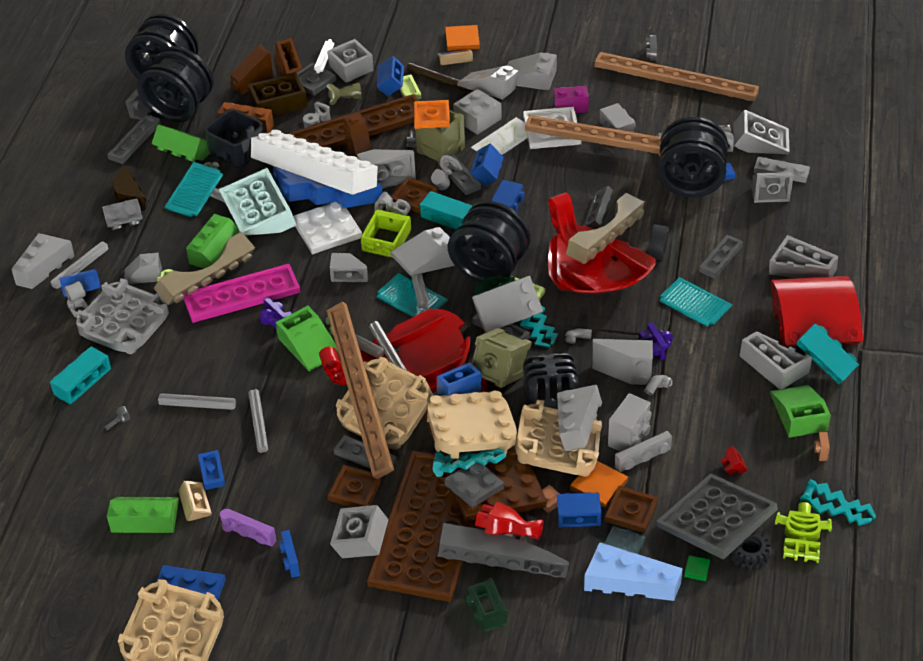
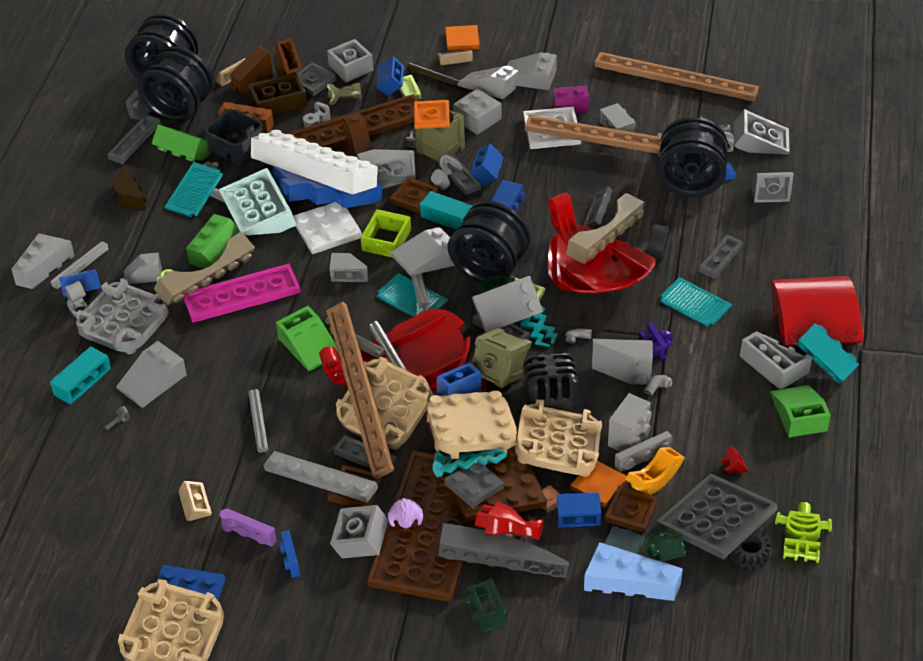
(122, 213): flat silver bracket -> none
(143, 514): bright green slope -> none
(152, 374): none -> light grey slope
(197, 401): light grey axle -> none
(211, 470): blue plate -> none
(224, 76): none -> tan slope
(272, 313): dark purple hips -> none
(321, 476): none -> light grey plate
(323, 57): white axle -> none
(398, 207): light grey leg -> none
(405, 512): none -> lavender hair
(505, 137): white sticker -> none
(576, 414): light grey wedge -> none
(651, 45): dark grey plate -> none
(657, 472): none -> light orange arch
(664, 545): none -> clear green window
(697, 568): green tile -> none
(766, 165): light grey plate -> none
(802, 260): light grey wedge -> none
(822, 446): nougat plate -> none
(845, 507): teal piece -> none

